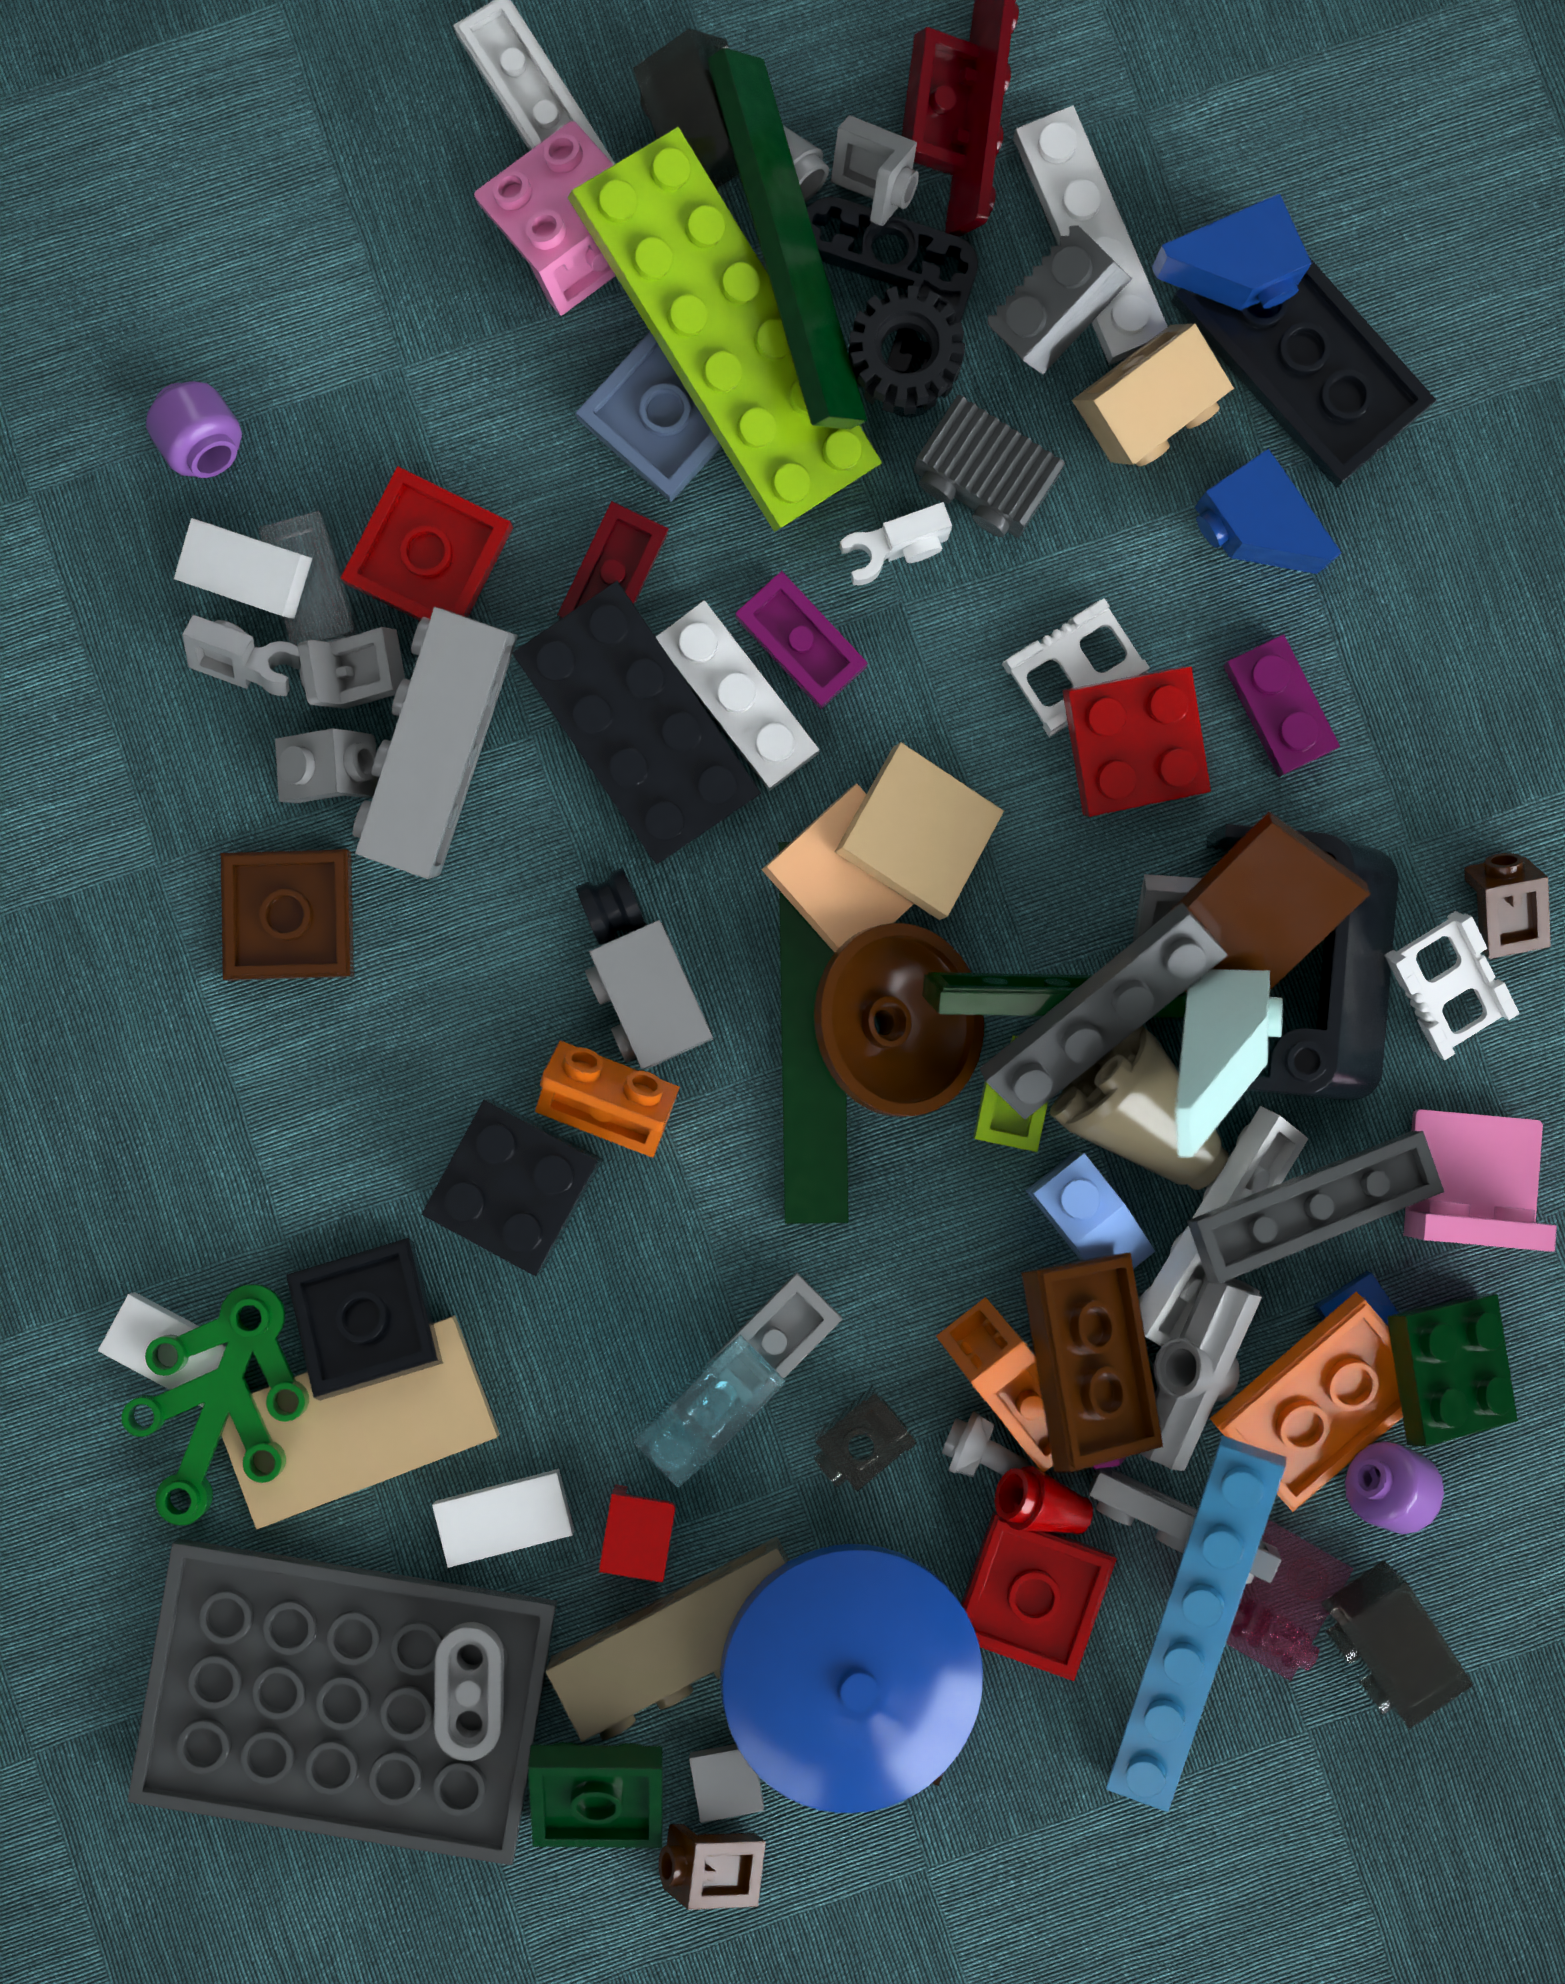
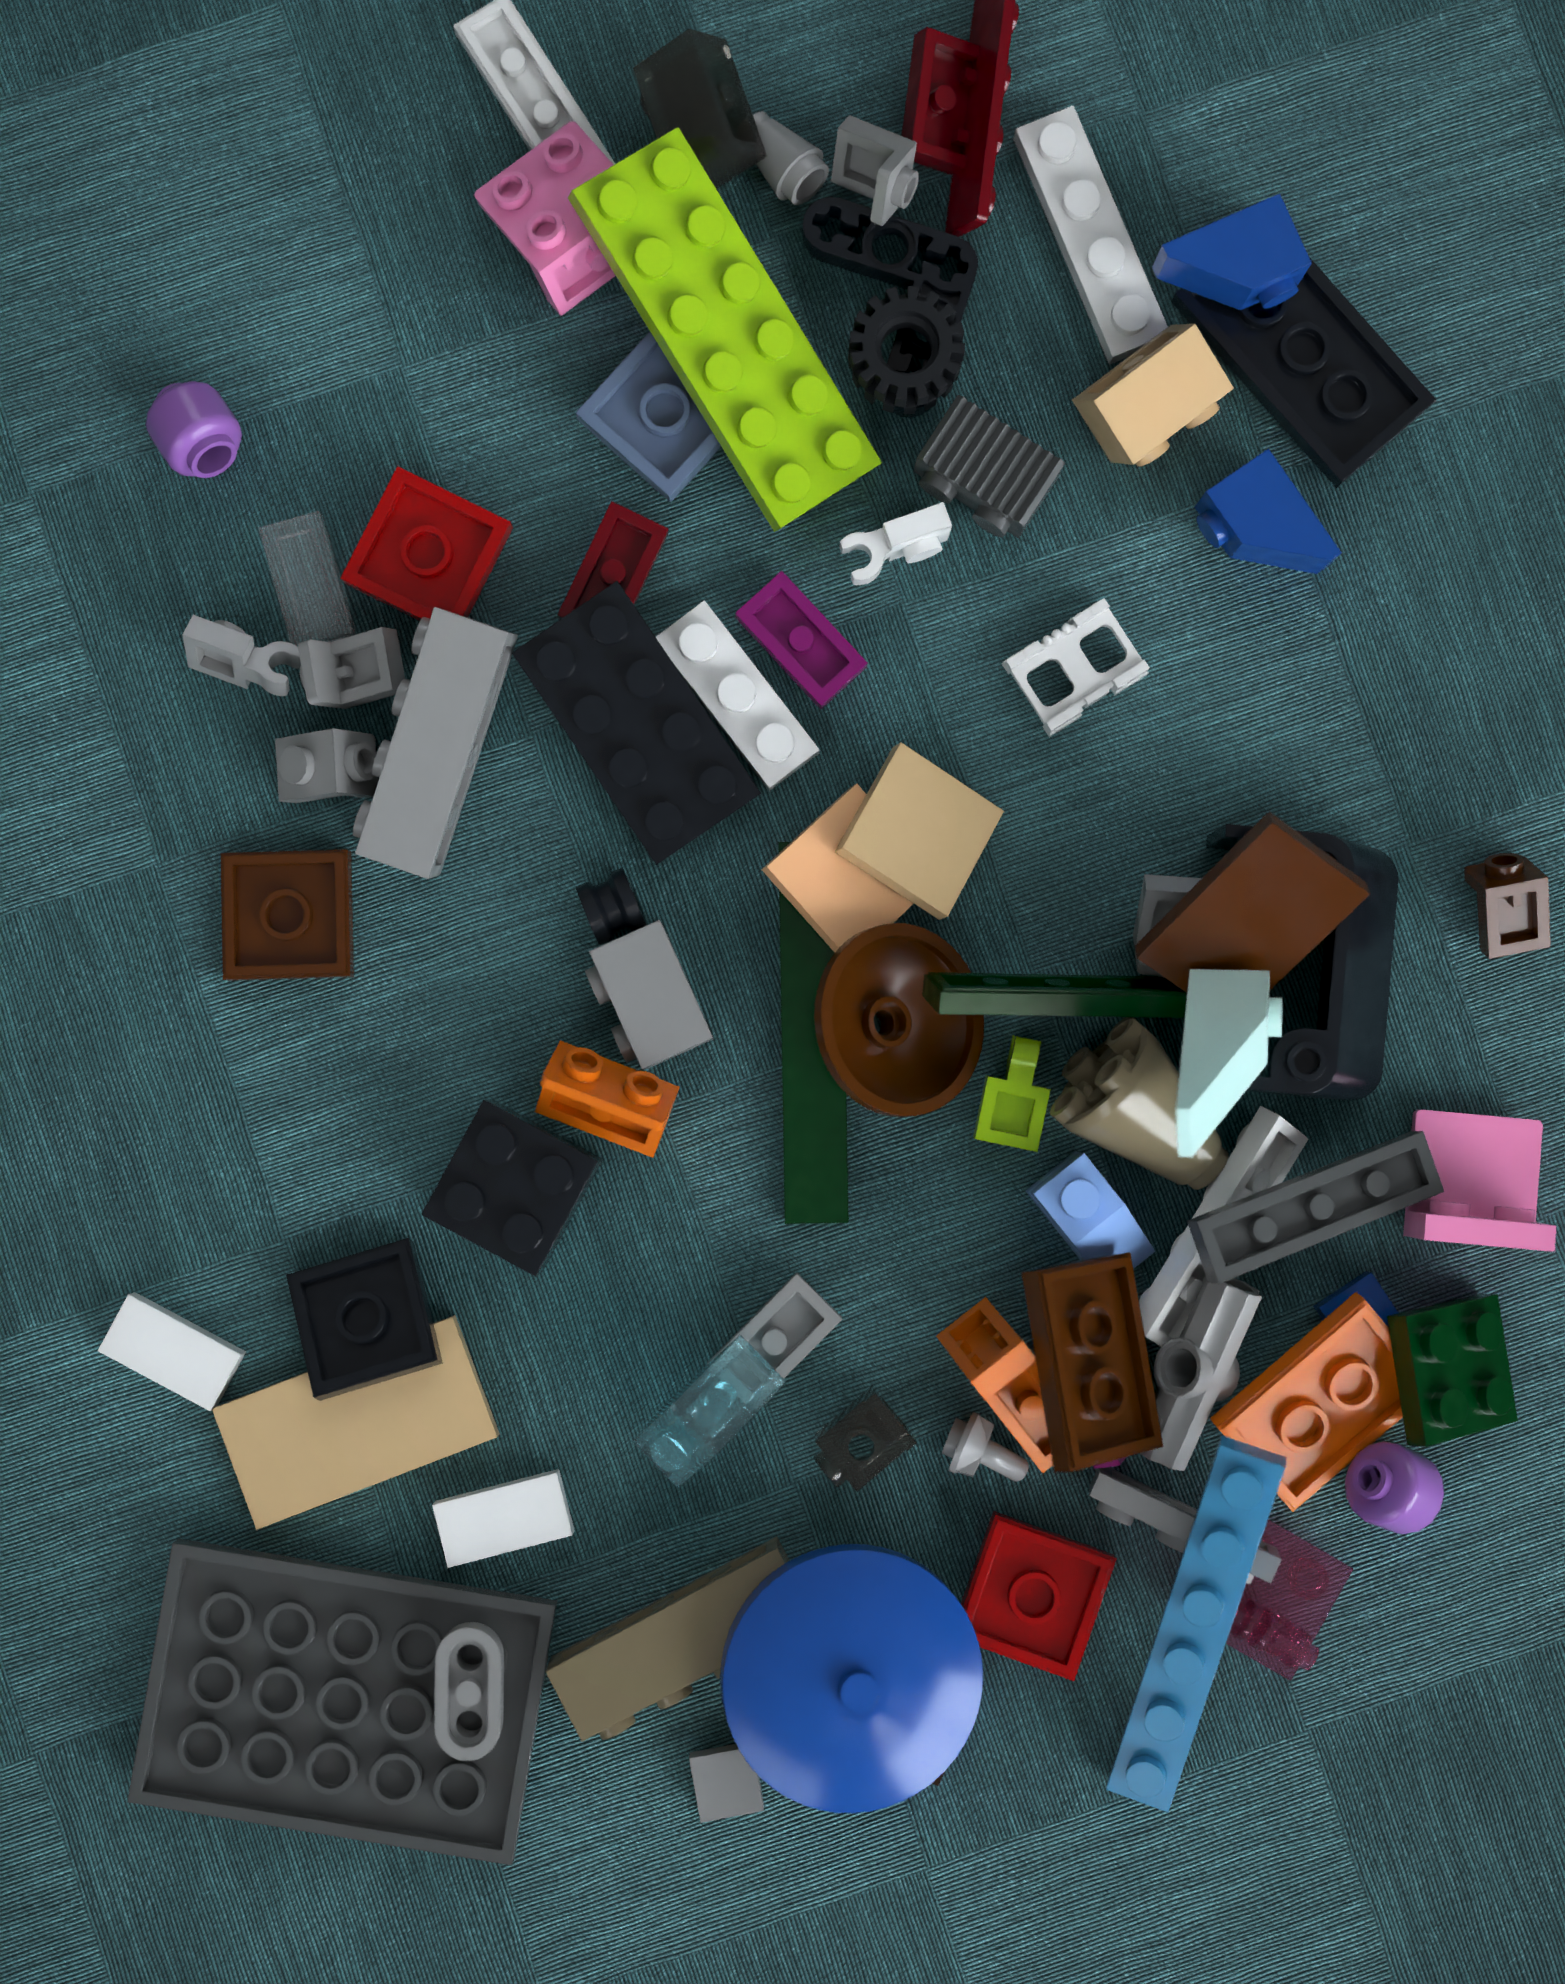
(224, 1394): green plant -> none
(242, 568): white tile -> none
(596, 1795): dark green plate -> none
(637, 1536): red panel -> none
(712, 1868): bracket -> none
(787, 240): dark green tile -> none
(1040, 1503): red cone -> none
(1058, 300): dark grey brick -> none
(1103, 1011): dark grey plate -> none
(1136, 741): red plate -> none
(1281, 705): magenta plate -> none
(1396, 1645): clear smoke brick -> none
(1468, 972): white piece -> none

